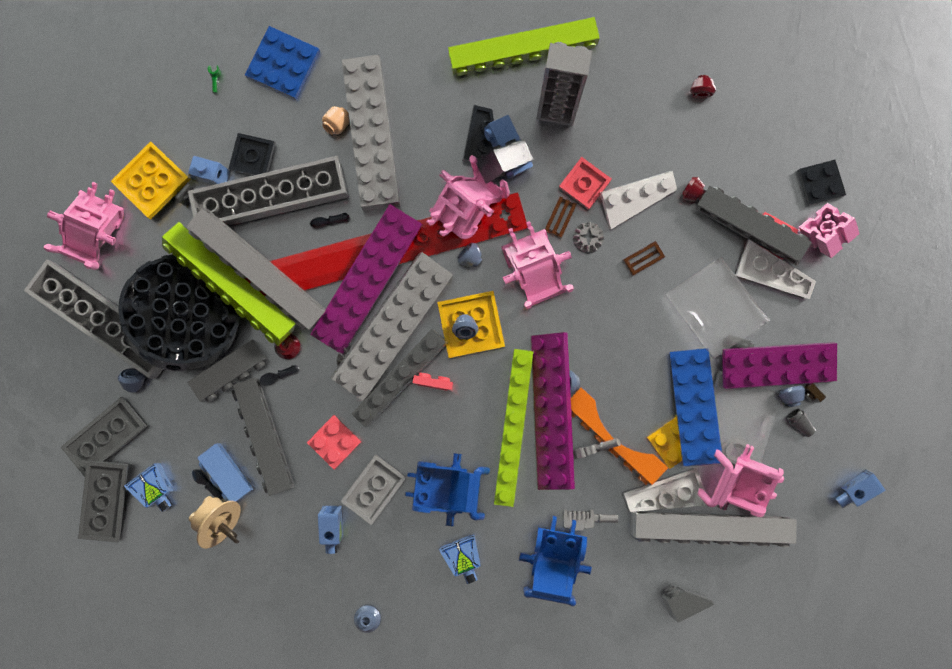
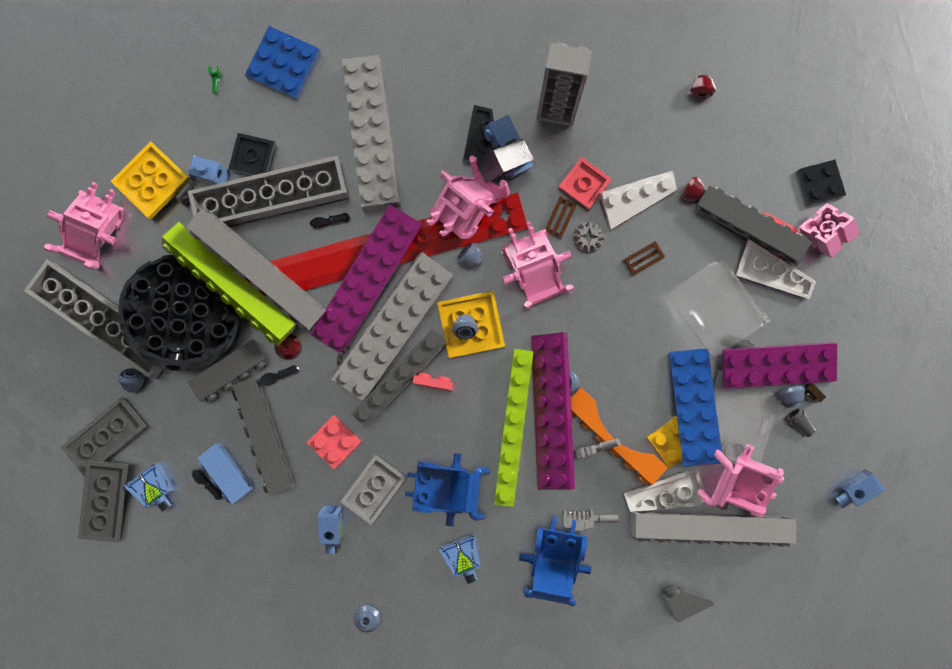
(215, 521): tan piece -> none
(335, 120): light nougat head -> none
(521, 46): lime brick -> none

